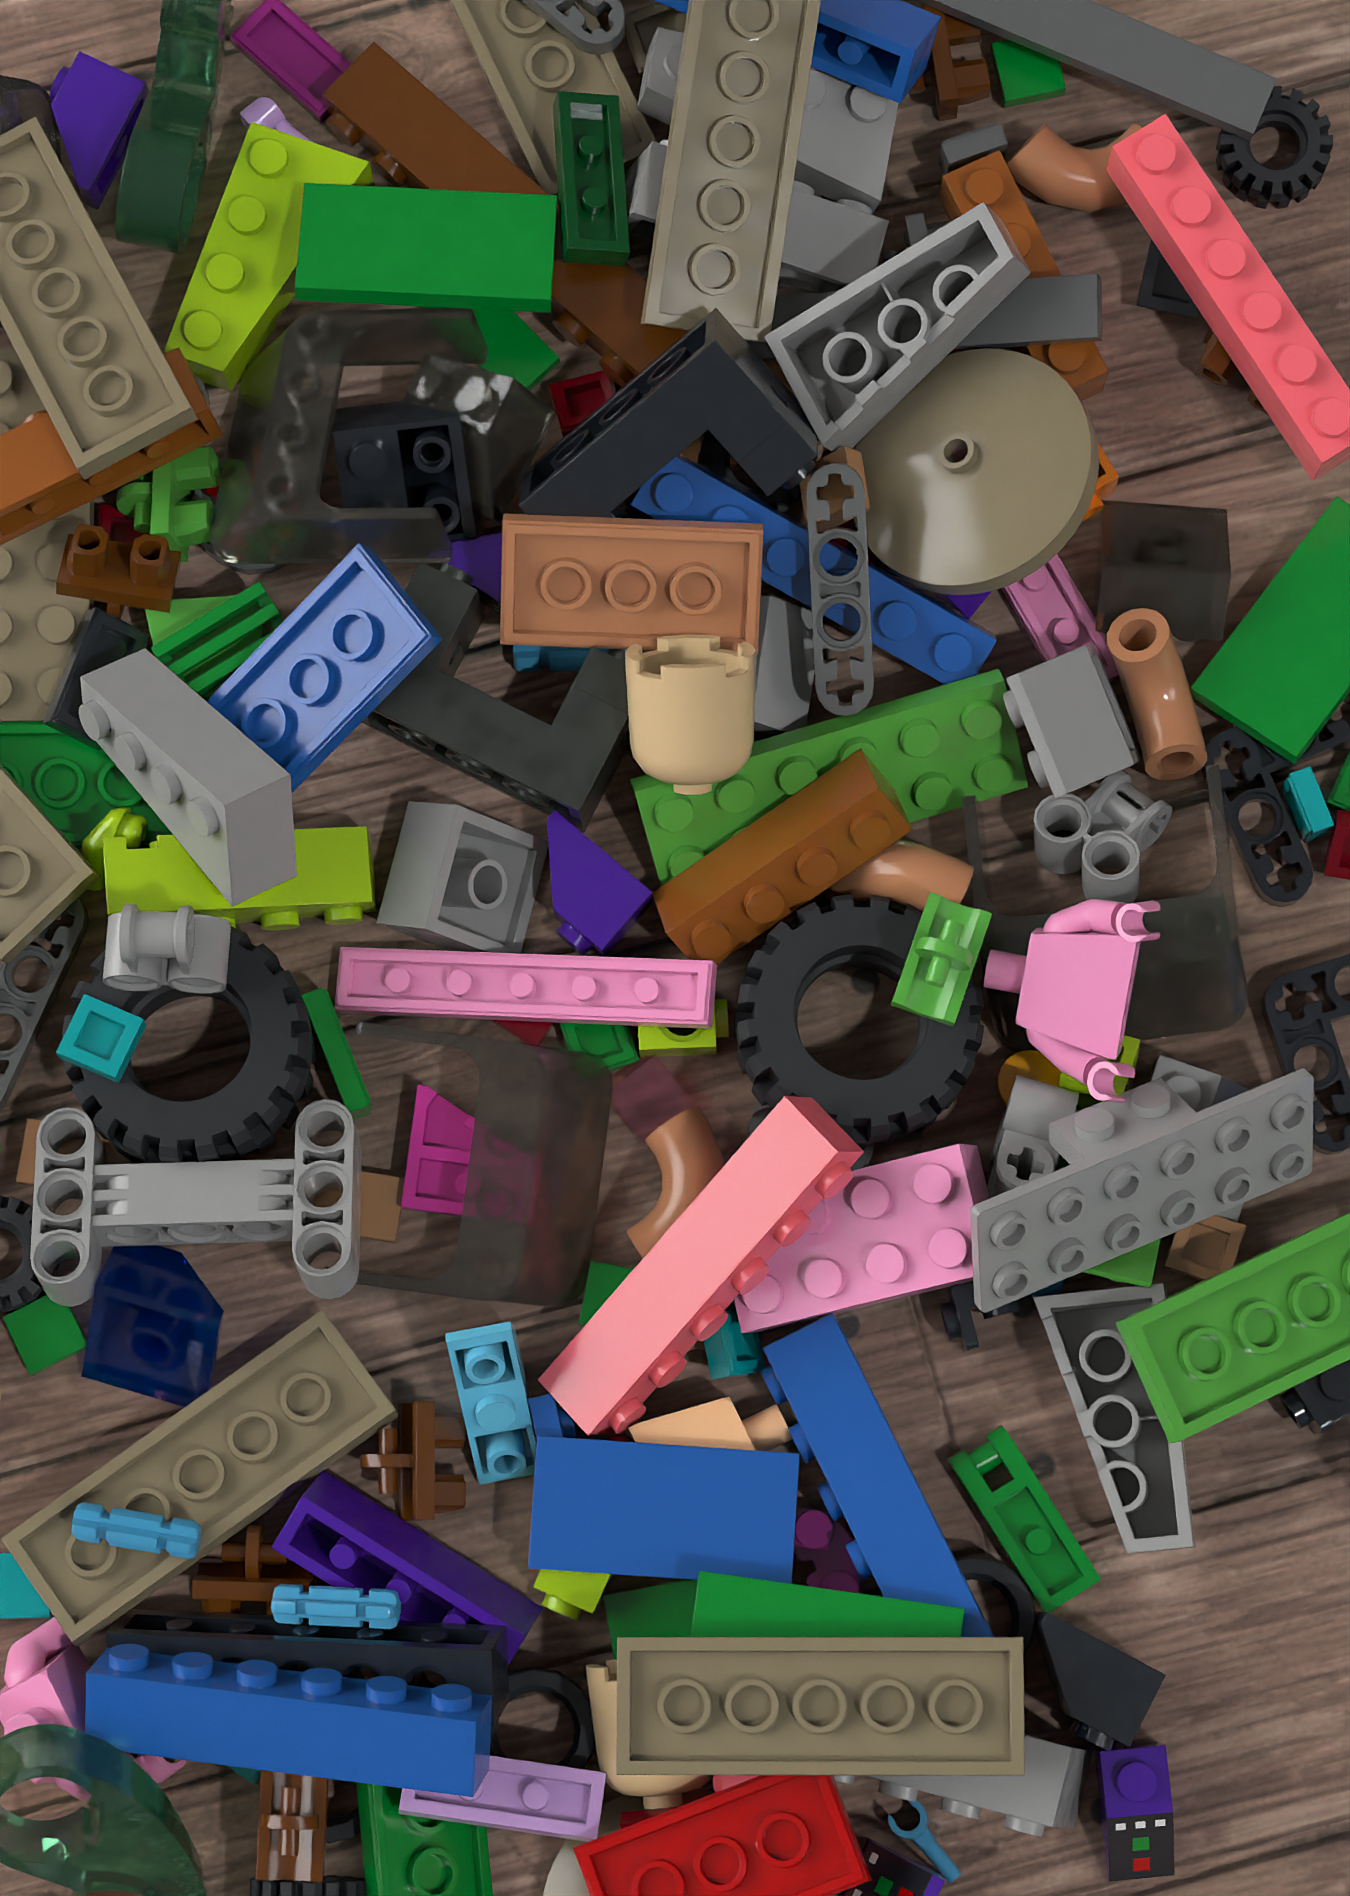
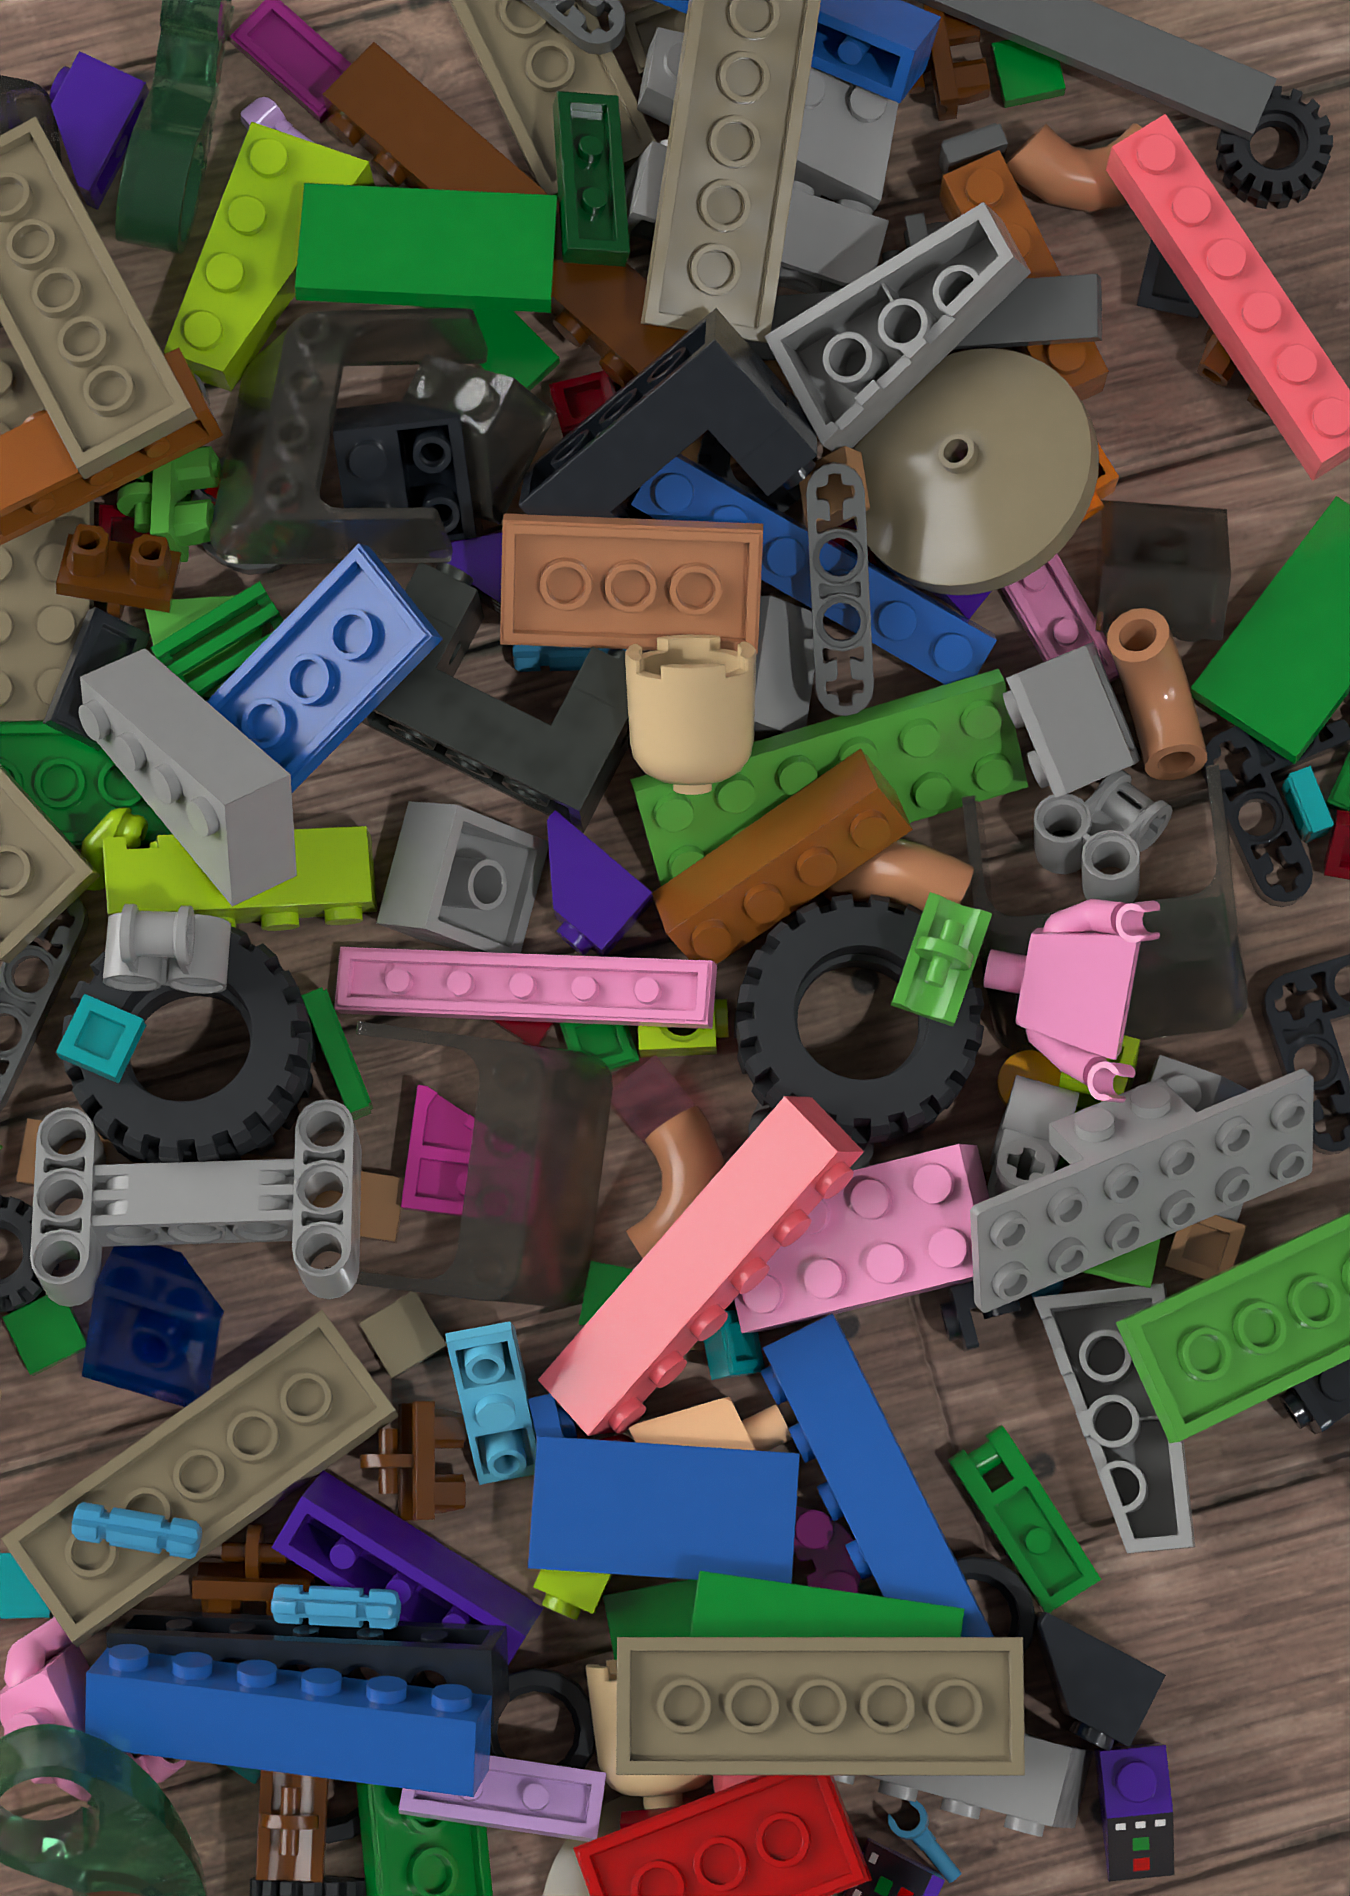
(403, 1334): none -> dark tan tile

